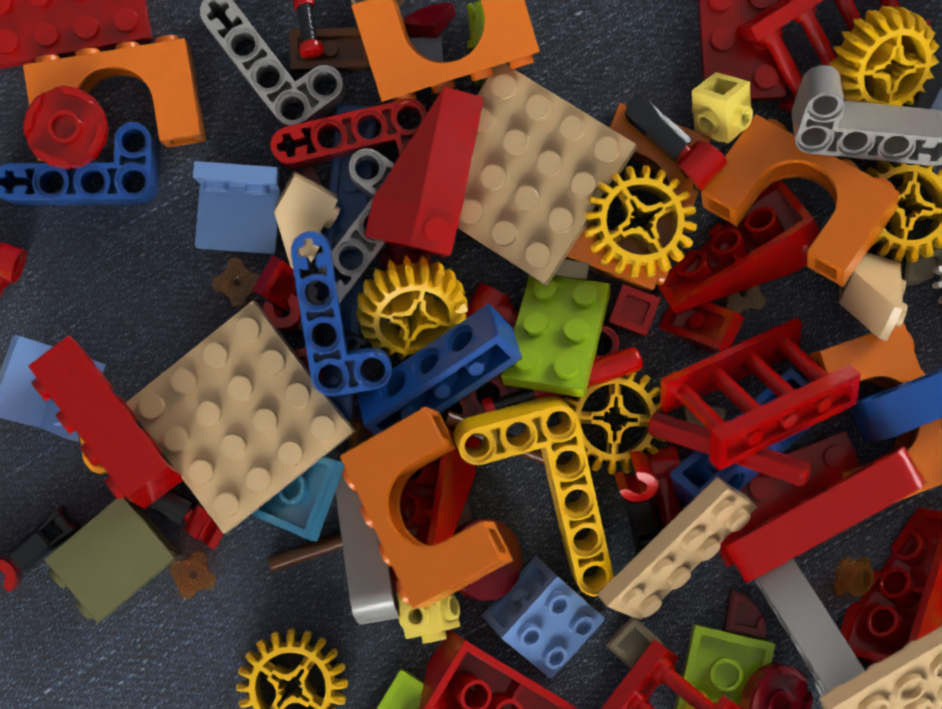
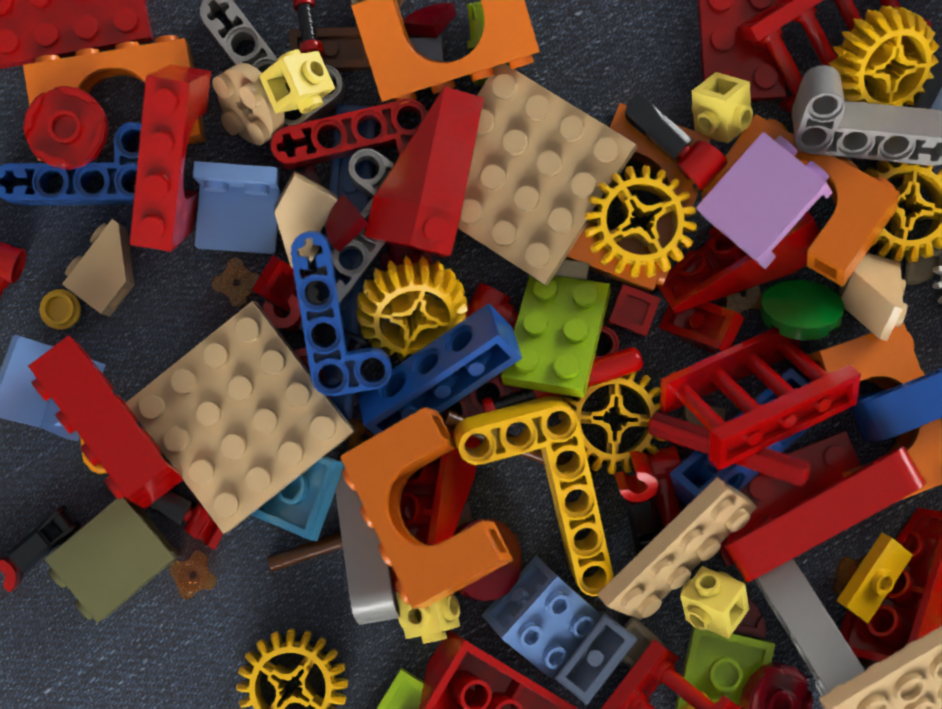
(60, 309): none -> yellow plate
(104, 271): none -> tan slope
(161, 206): none -> red arch
(246, 105): none -> tan plate
(297, 82): none -> light yellow brick
(344, 223): none -> dark red tile
(596, 658): none -> sand blue slope
(714, 601): none -> light yellow brick
(764, 196): none -> lavender panel
(802, 309): none -> green tile
(874, 577): none -> yellow plate

